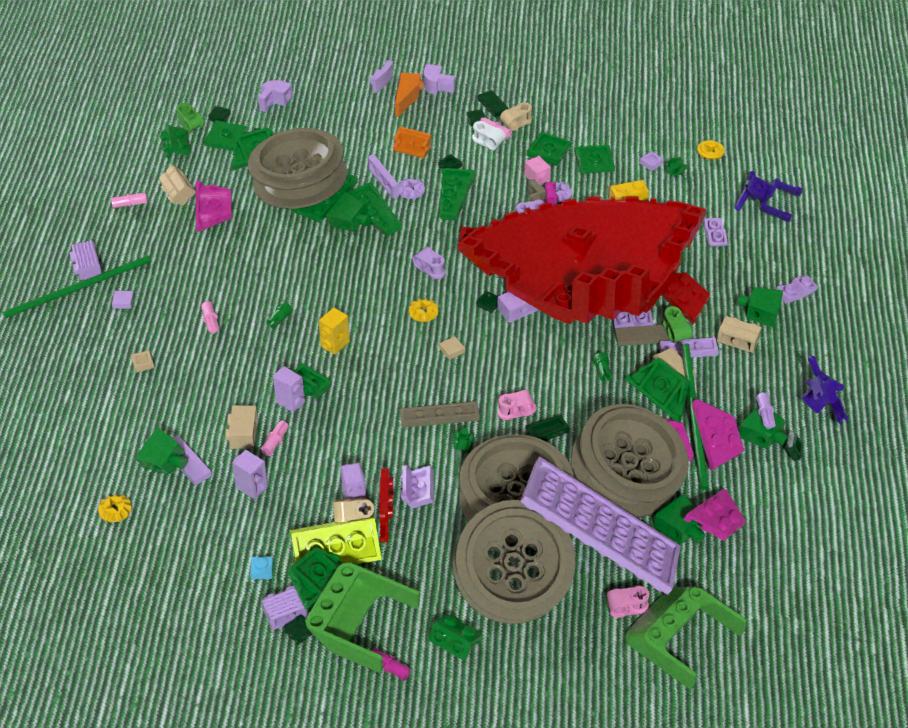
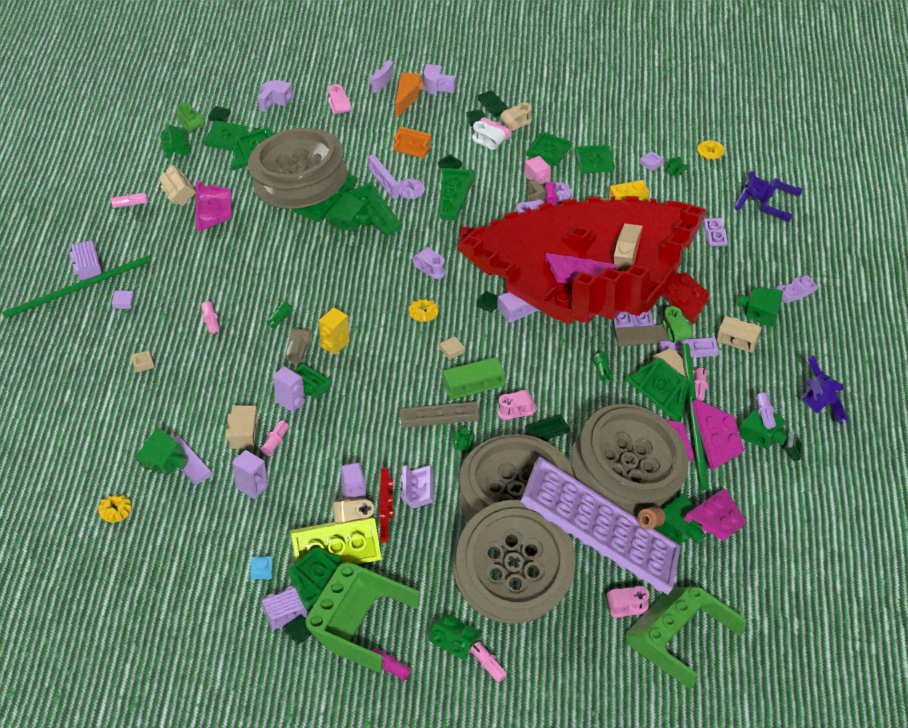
(299, 341): none -> dark tan piece
(338, 100): none -> bright pink piece
(473, 378): none -> bright green brick
(488, 662): none -> bright pink axle
(568, 267): none -> dark pink wing
(627, 246): none -> tan slope
(651, 518): none -> nougat brick
(700, 383): none -> bright pink axle

